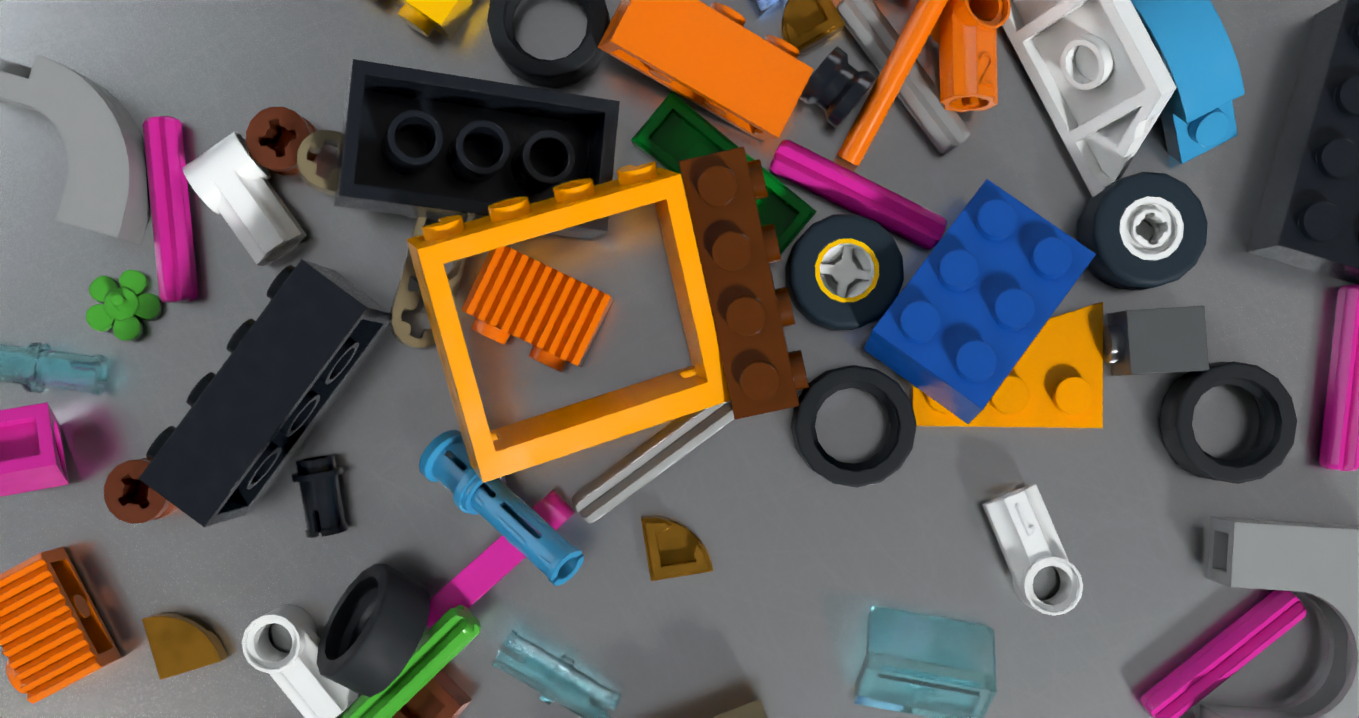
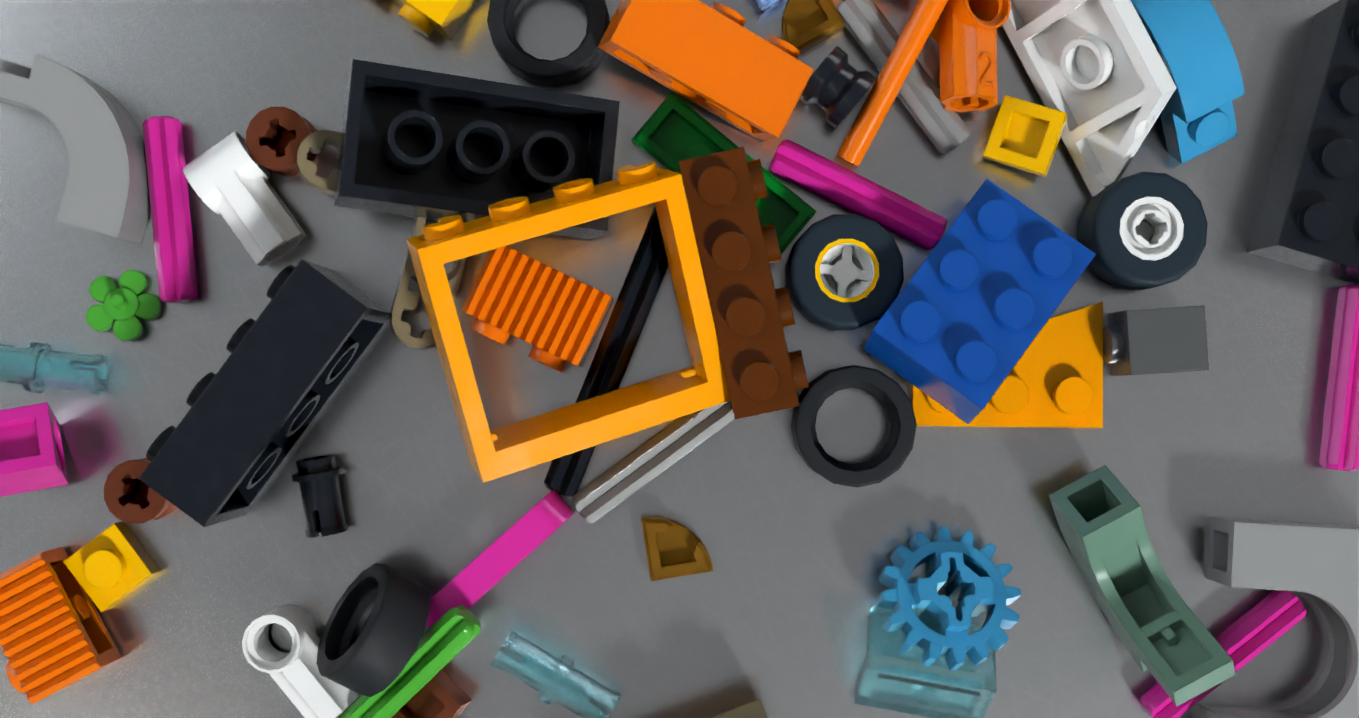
(112, 566): none -> yellow plate
(180, 644): pearl gold tile -> none
(500, 508): dark azure pin -> none
(616, 345): none -> black axle
(966, 577): none -> dark azure gear
(1025, 135): none -> yellow plate
(1030, 545): white piece -> none
(1131, 587): none -> sand green arch
(1276, 429): black tyre -> none

